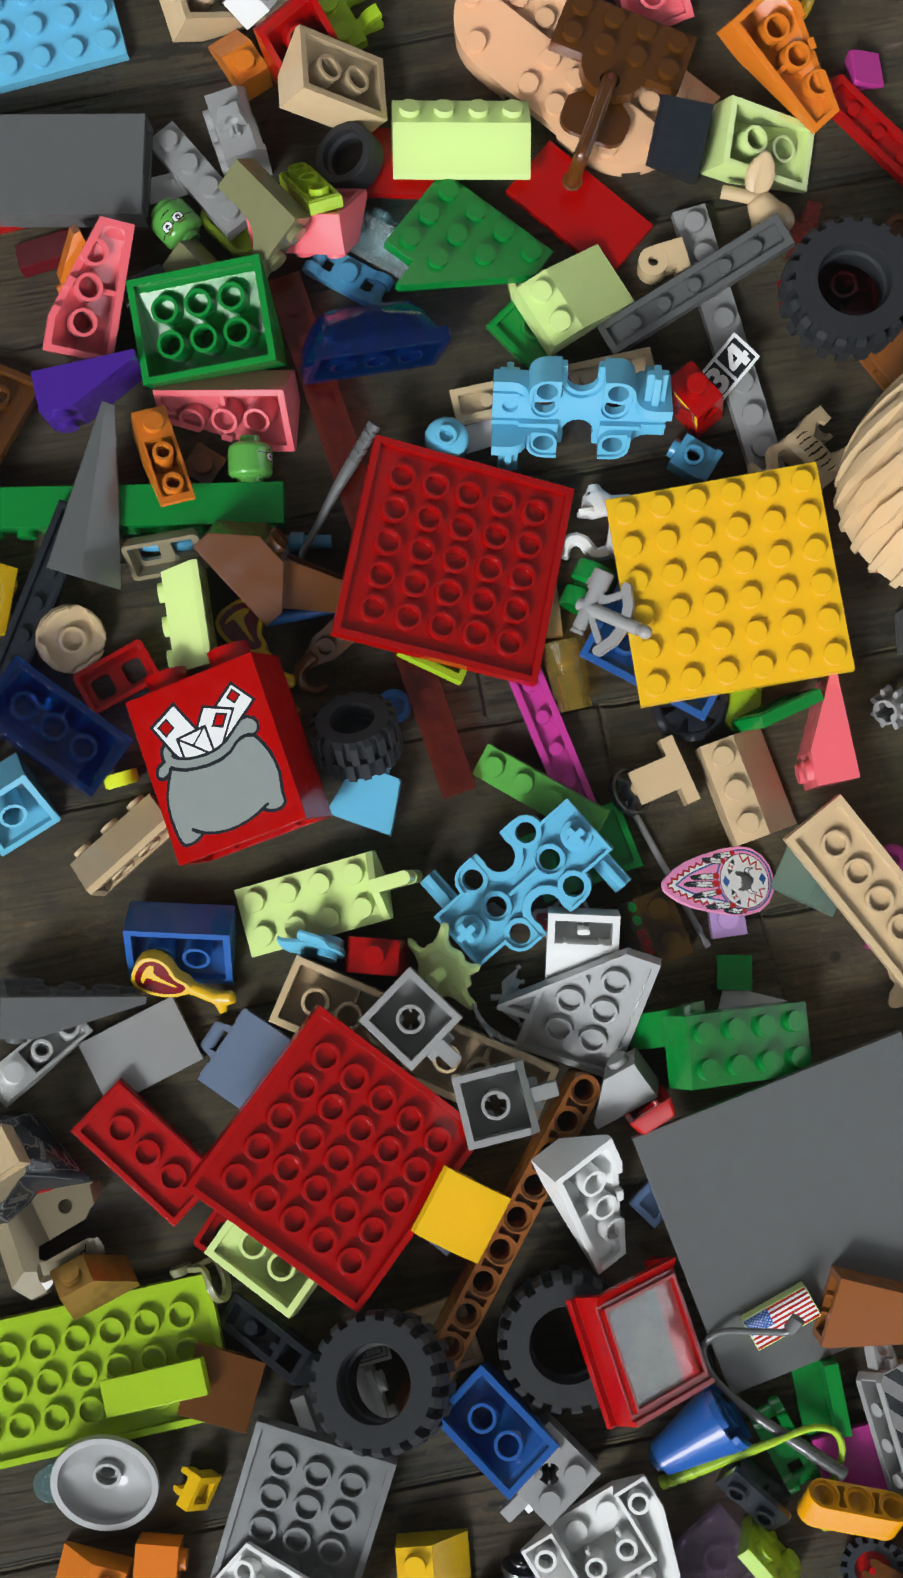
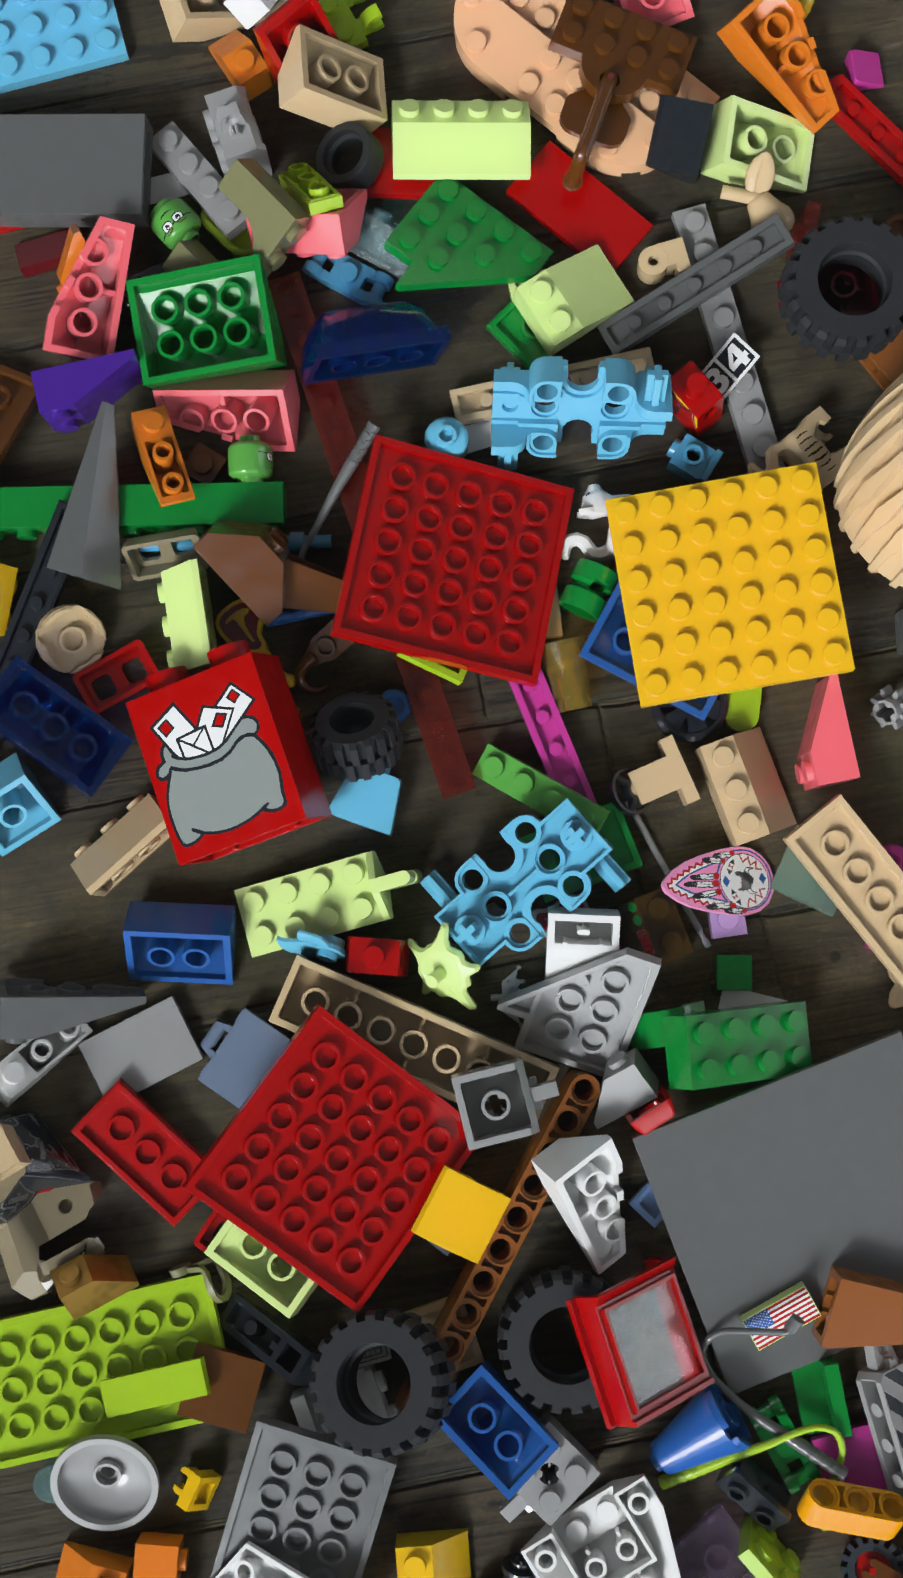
(121, 779): neon yellow tile -> none
(160, 976): yellow piece -> none
(436, 1019): light grey hinge -> none
(491, 1032): light grey piece -> none
(591, 608): light grey piece -> none
(777, 710): green tile -> none

